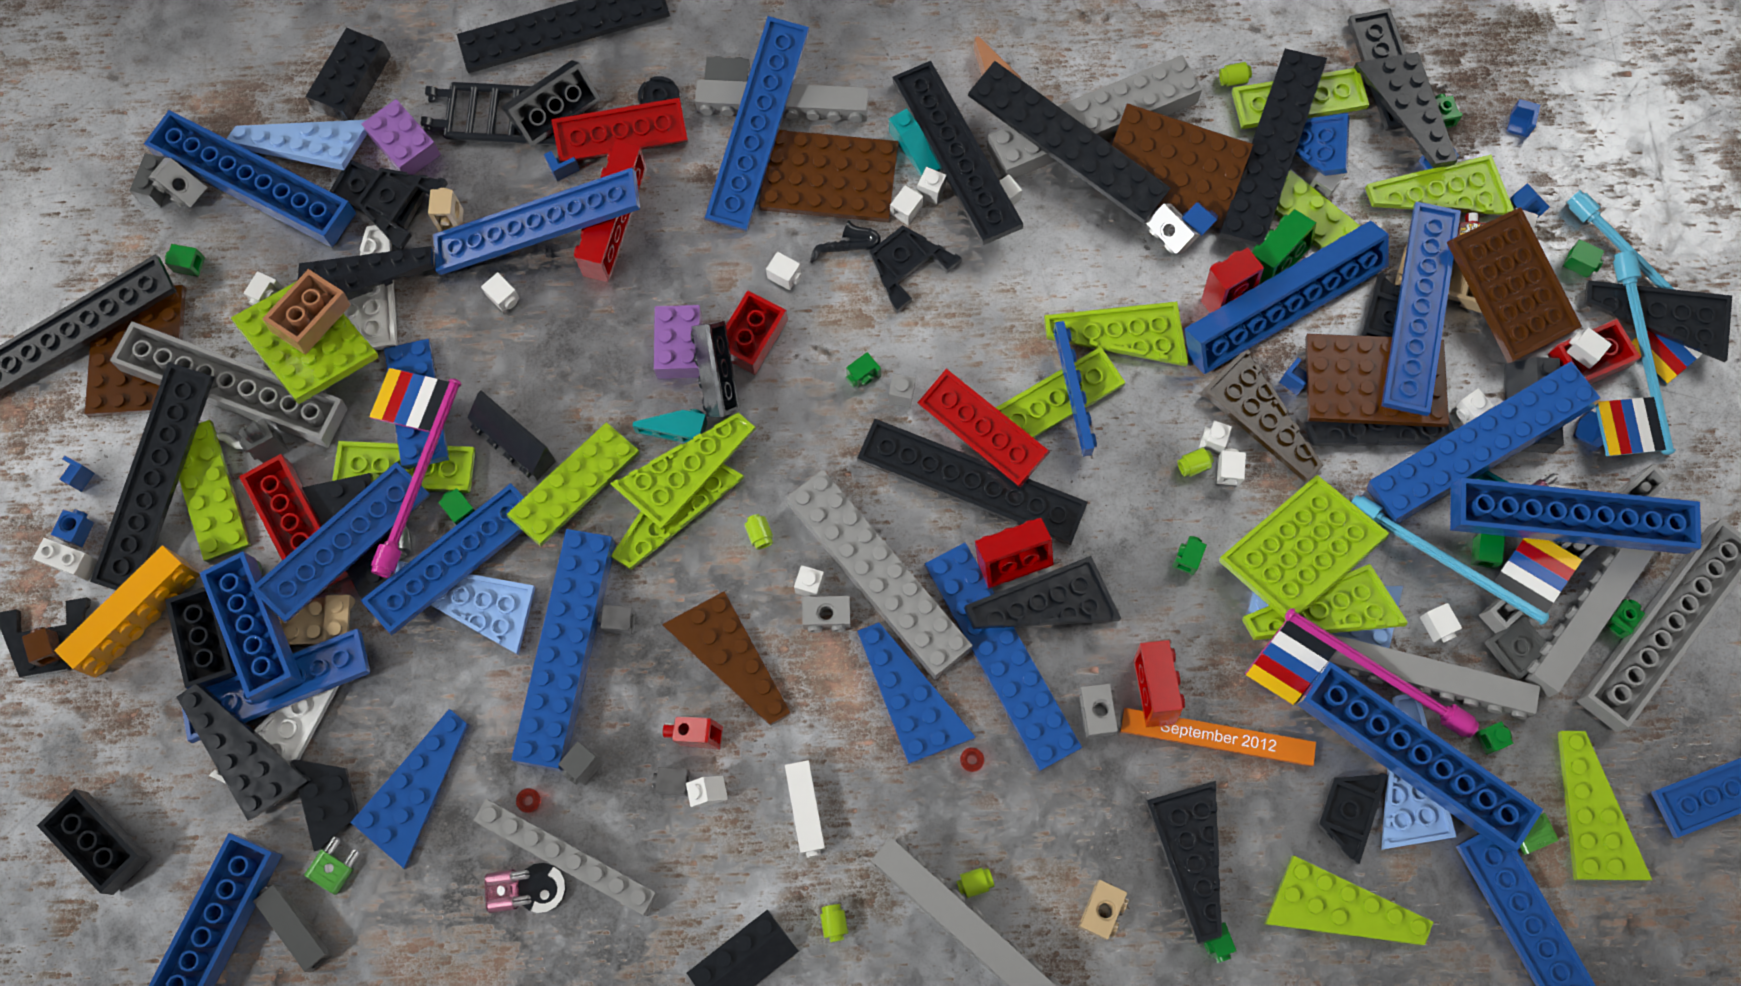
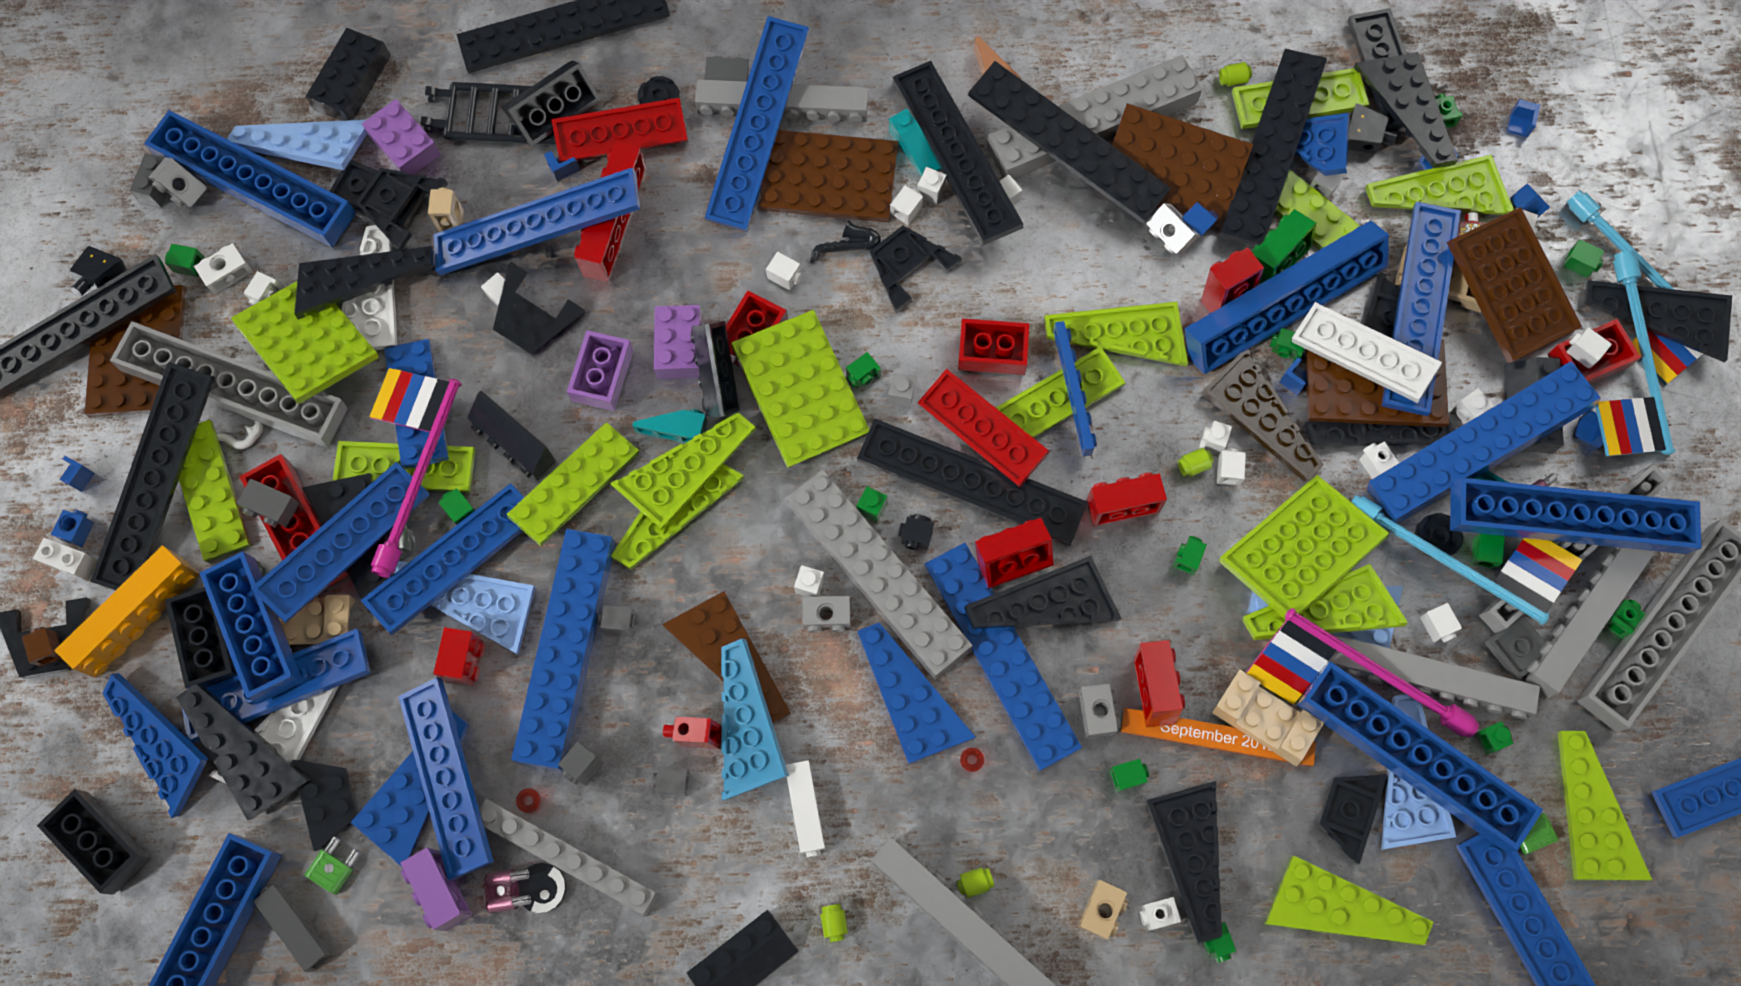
(94, 270): none -> black torso
(158, 744): none -> blue wing
(234, 270): none -> white brick
(262, 441): dark grey brick -> none
(267, 503): none -> dark grey brick
(306, 311): nougat brick -> none
(439, 898): none -> medium lavender brick
(445, 779): none -> blue plate
(459, 657): none -> red brick
(525, 322): none -> black wing
(600, 370): none -> medium lavender brick
(706, 791): white brick -> none
(748, 733): none -> dark azure wing
(759, 531): lime brick -> none
(800, 388): none -> lime plate
(872, 504): none -> green brick
(916, 532): none -> black brick
(993, 346): none -> red brick
(1126, 499): none -> red brick
(1129, 775): none -> green brick
(1149, 918): none -> white brick
(1267, 718): none -> tan piece
(1283, 345): none -> green brick
(1366, 352): none -> white plate
(1368, 130): none -> torso
(1377, 459): none -> white brick
(1436, 531): none -> black tile

